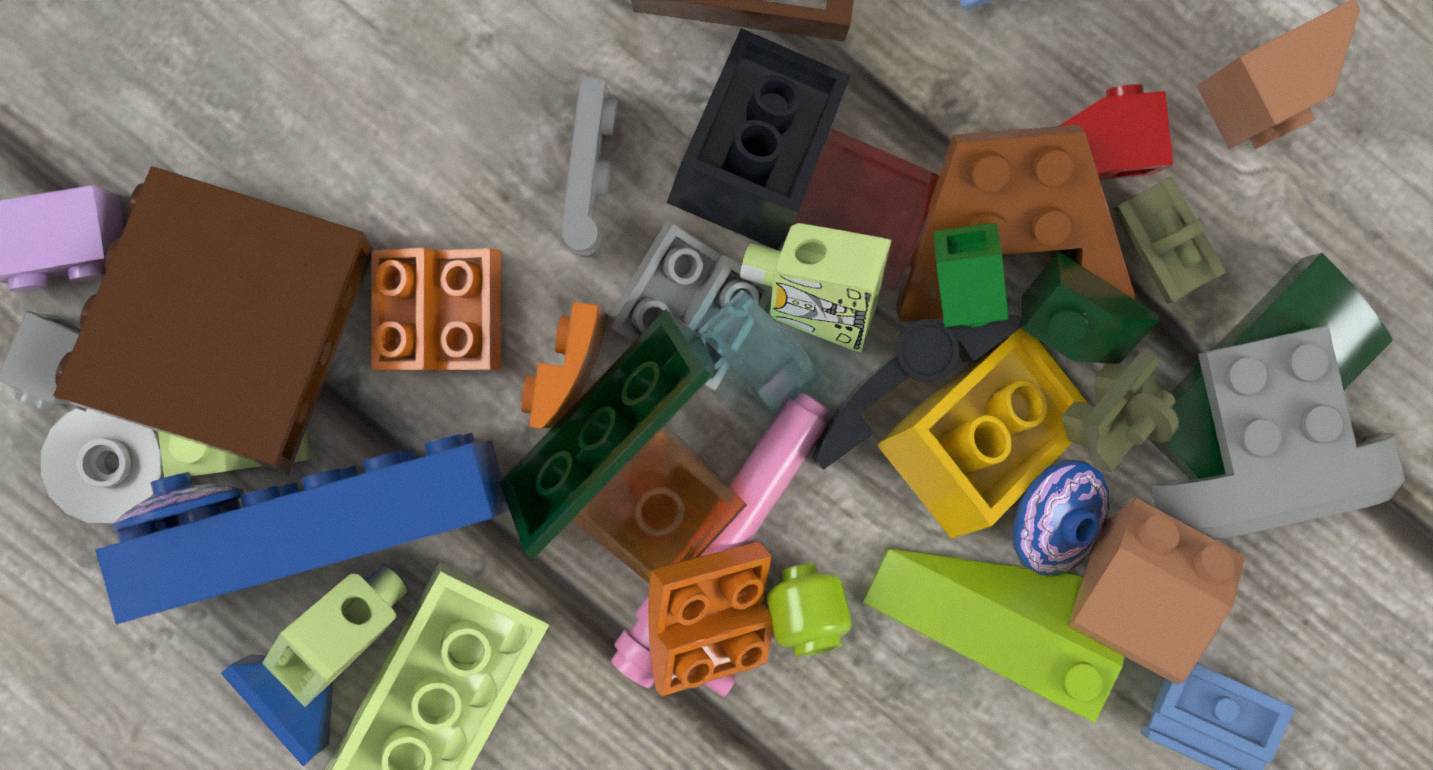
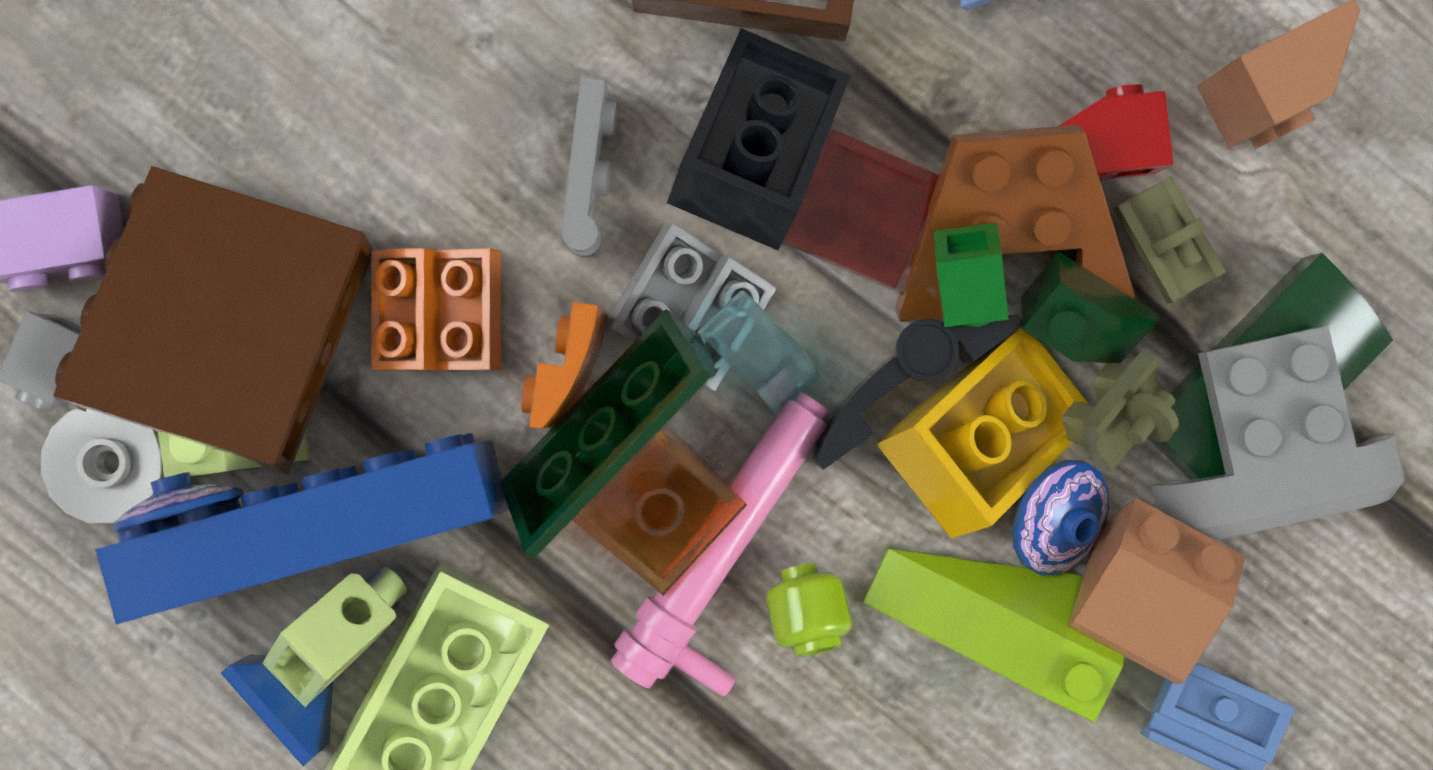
(709, 617): orange slope -> none
(822, 281): yellowish green torso -> none

